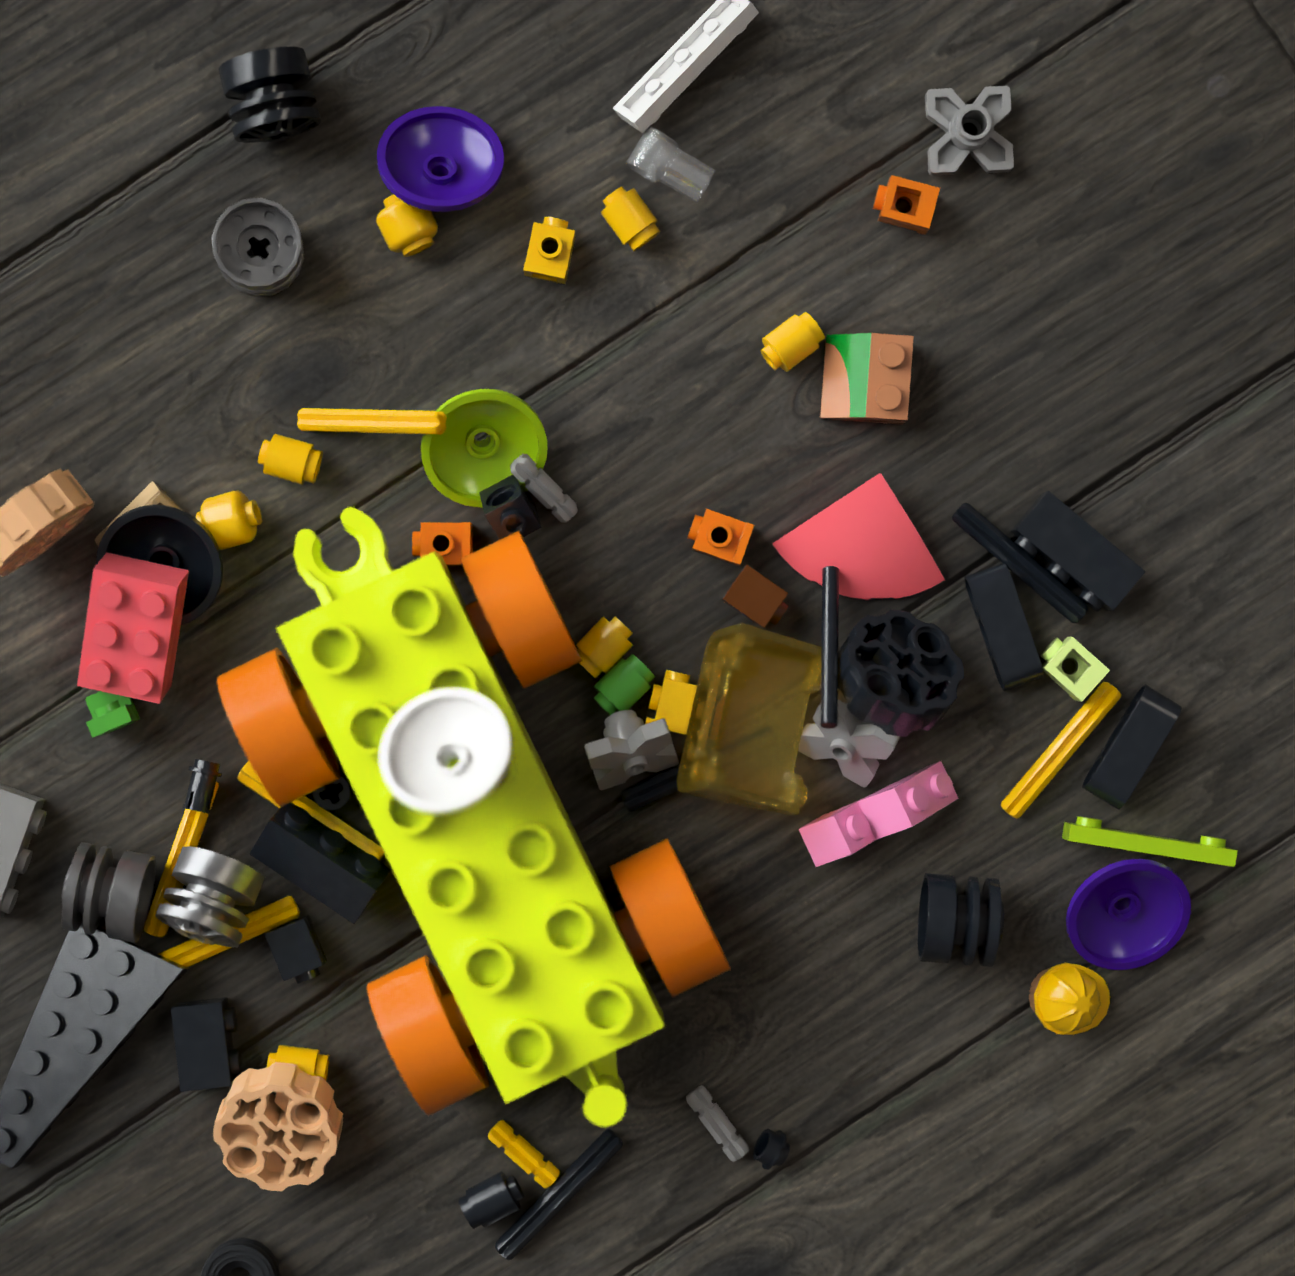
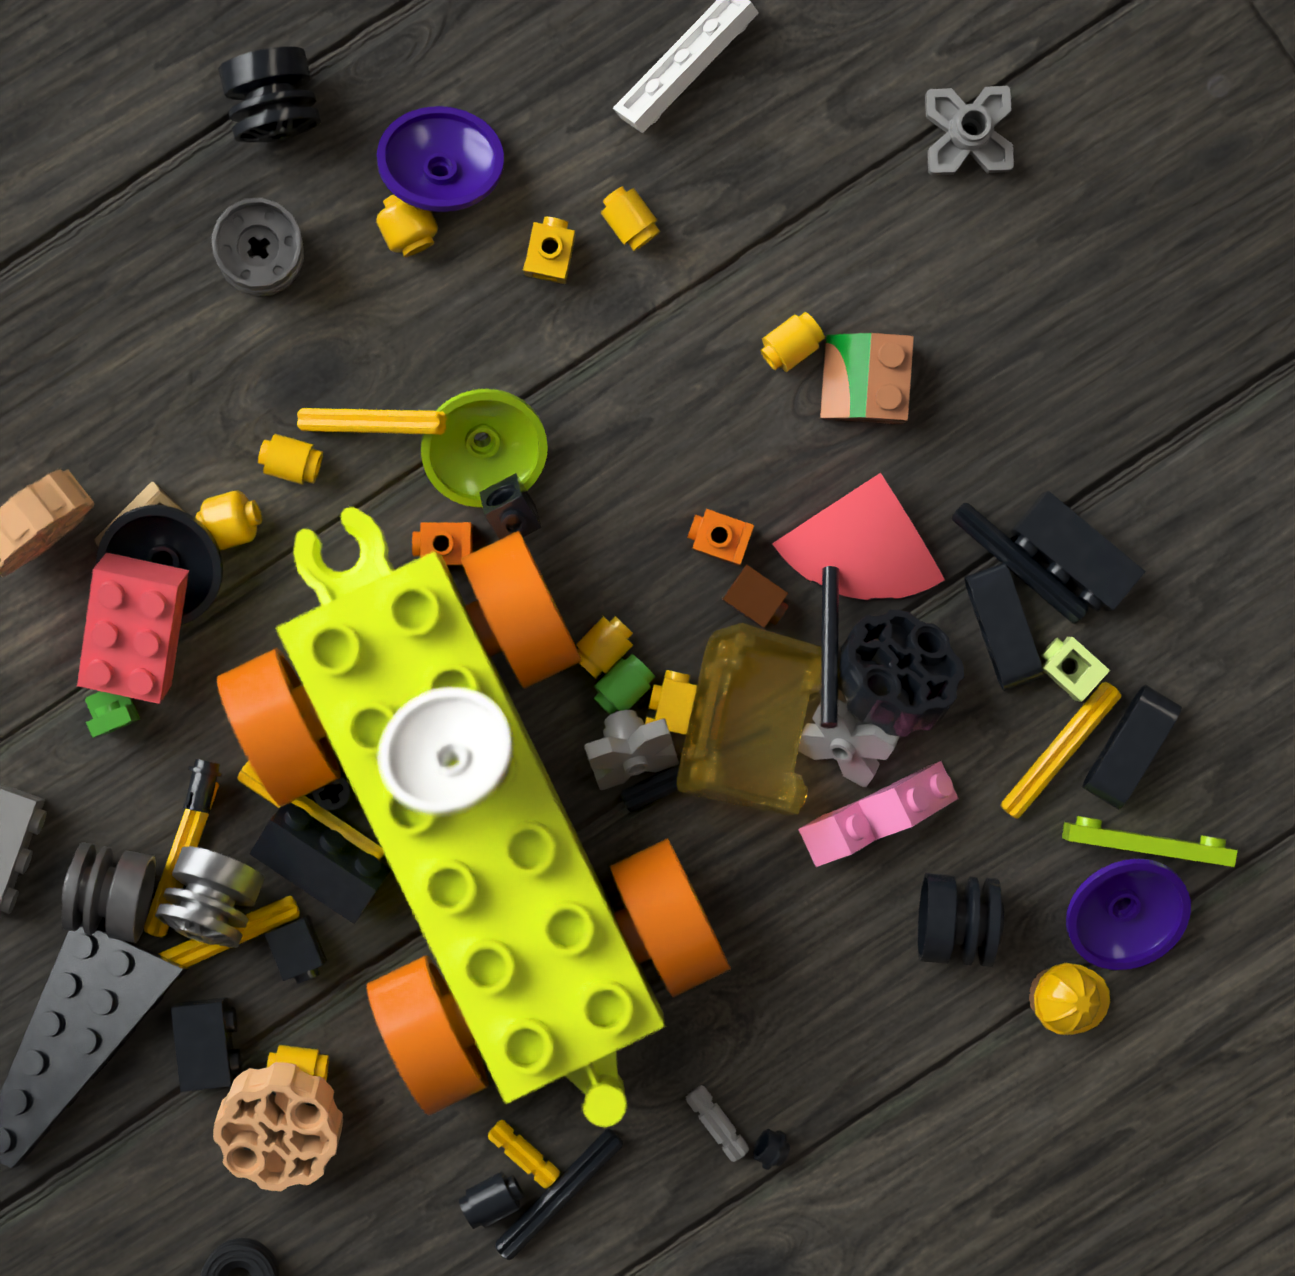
(543, 488): light grey axle -> none
(661, 160): clear piece -> none
(919, 195): orange brick -> none

